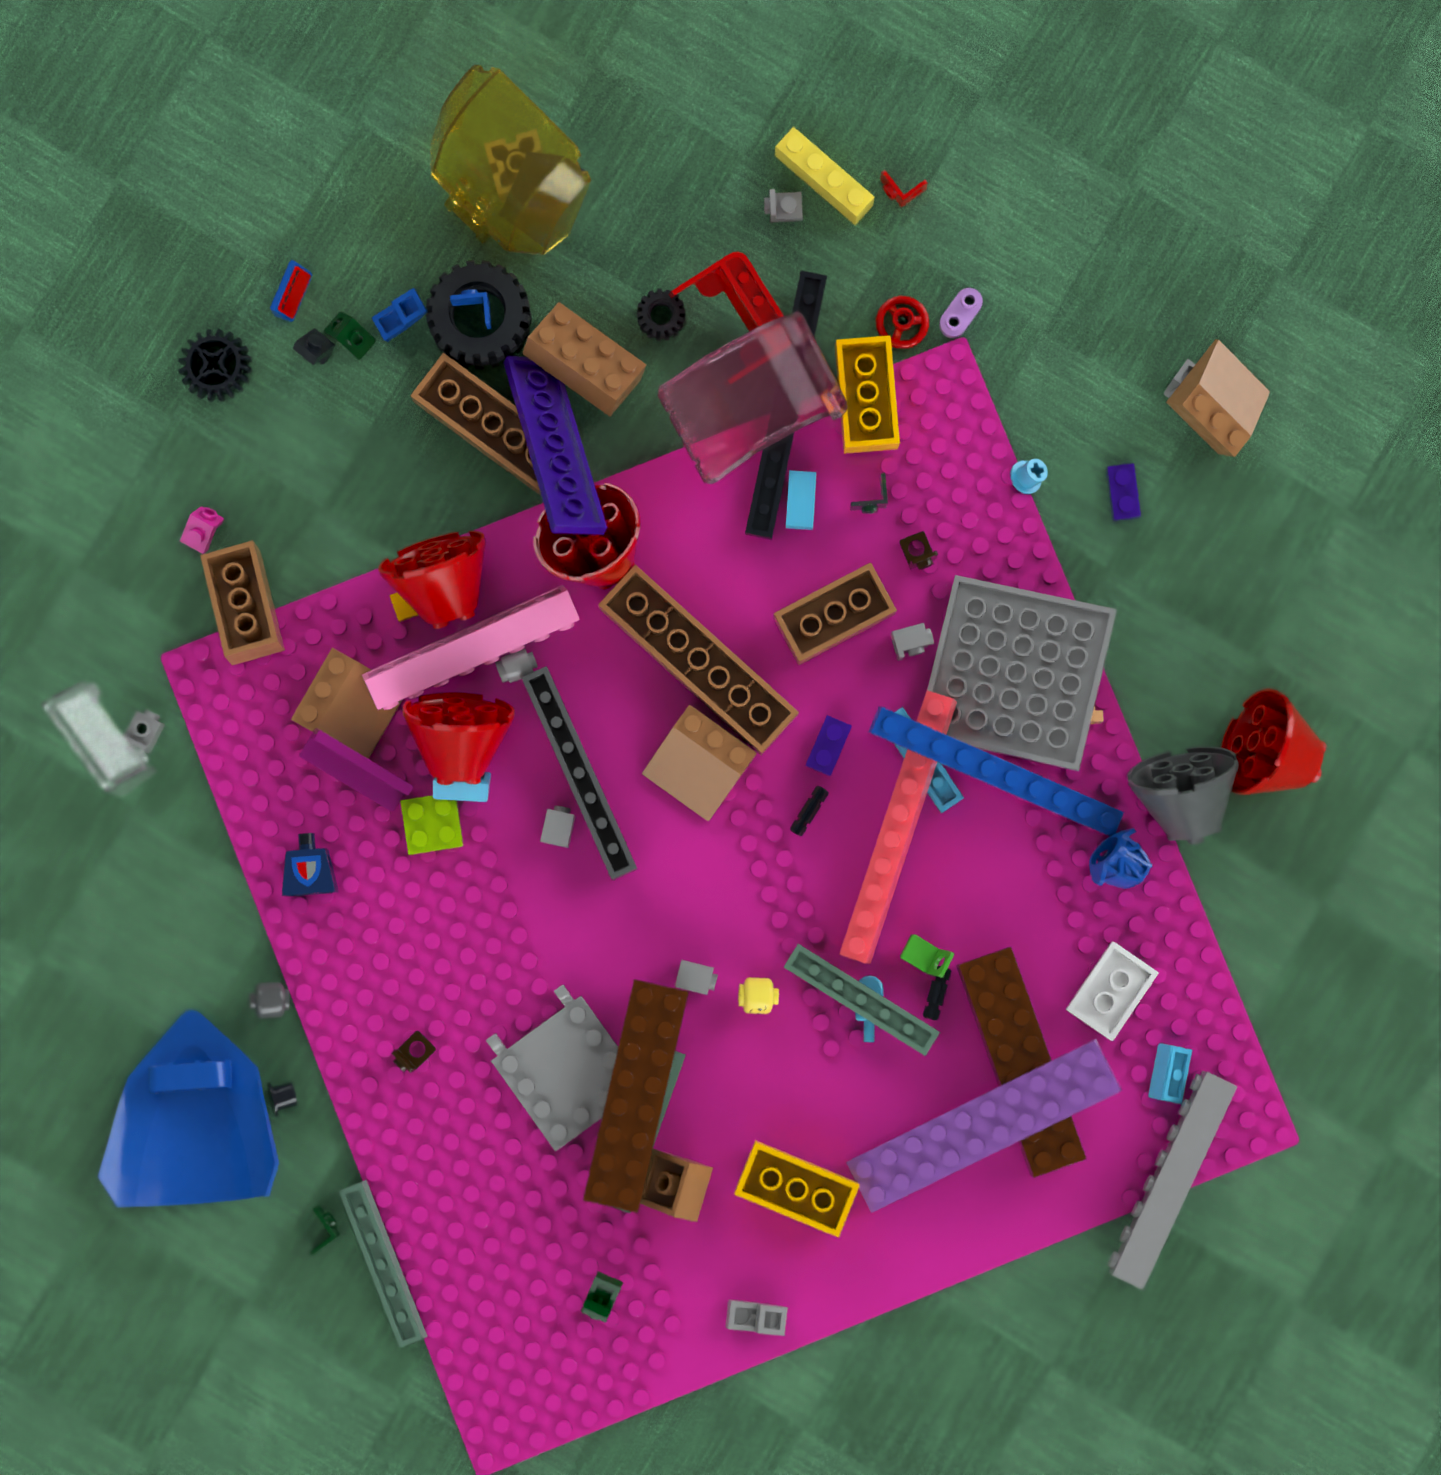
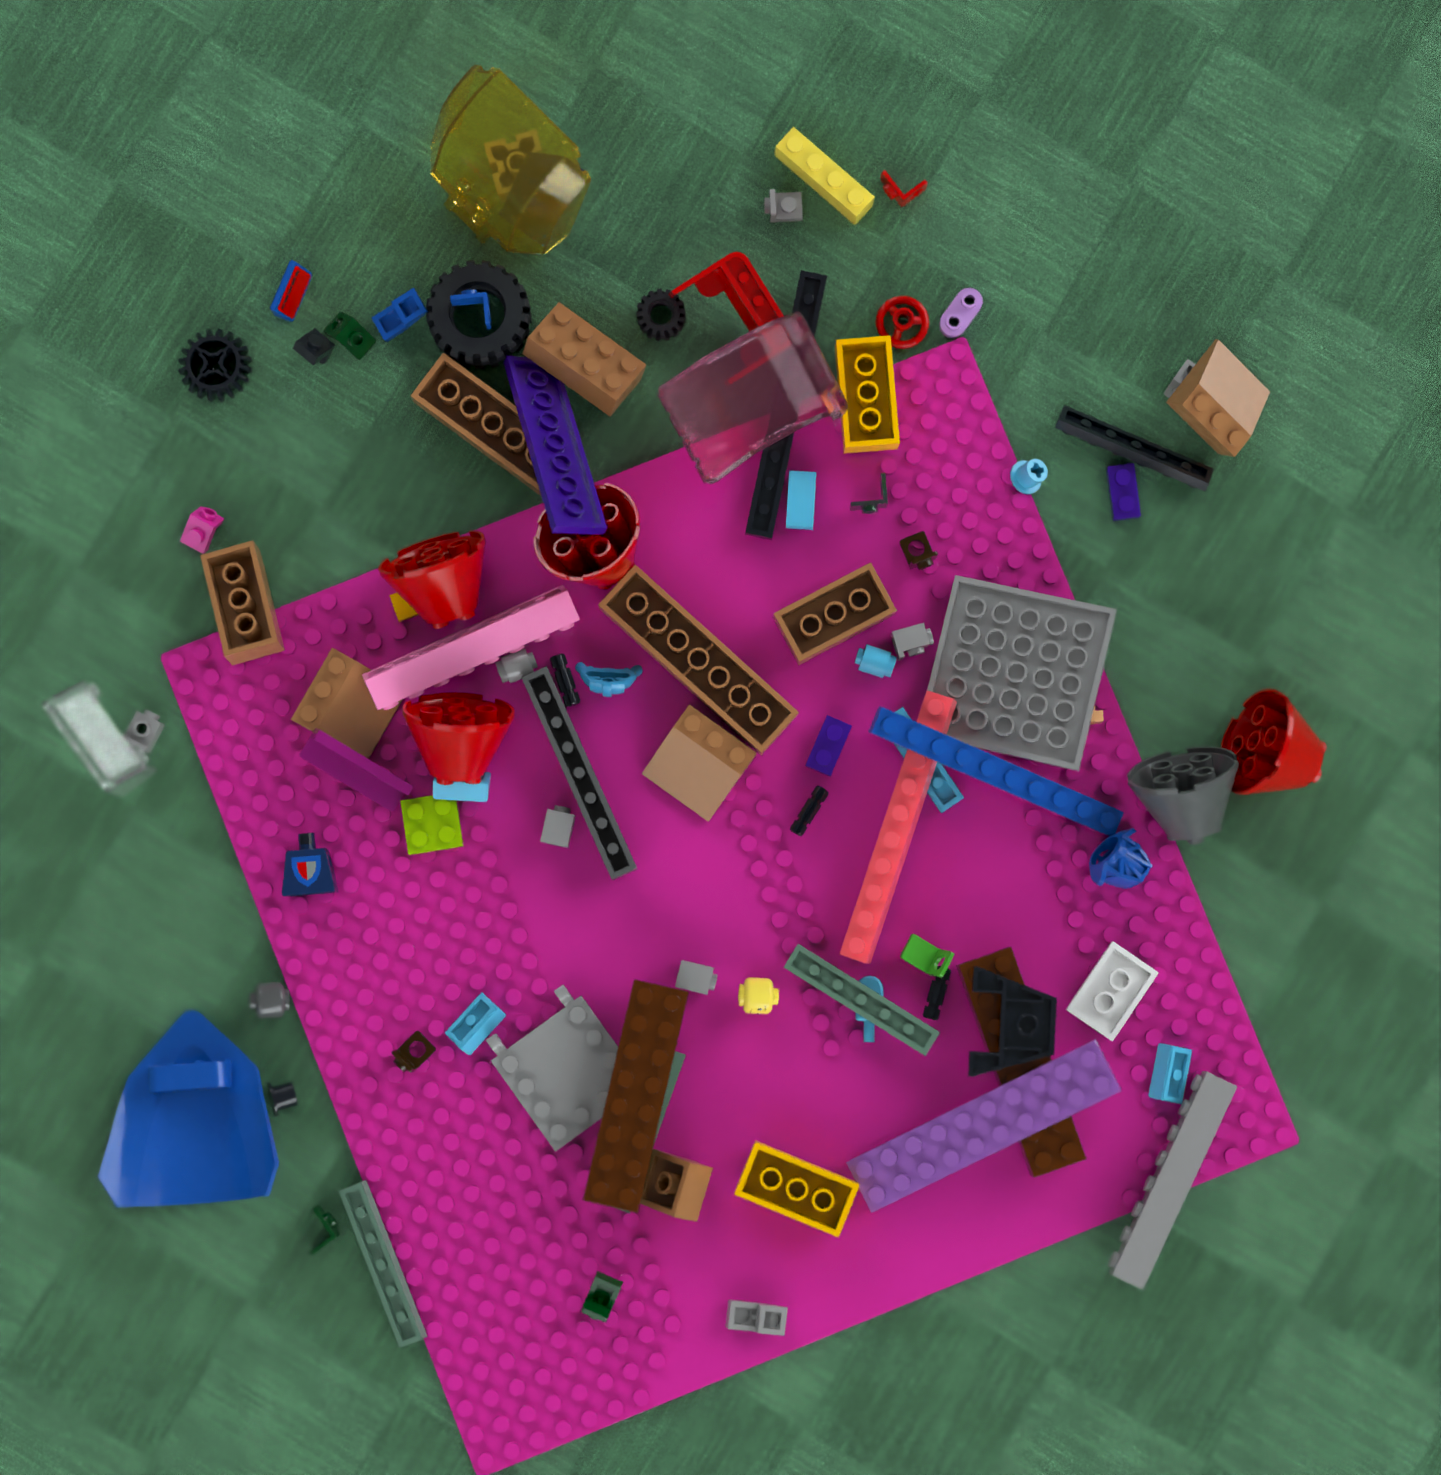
(475, 1024): none -> medium azure slope
(565, 680): none -> black axle
(608, 680): none -> dark azure piece
(875, 661): none -> medium azure brick
(1024, 1027): none -> black wing
(1134, 448): none -> black plate

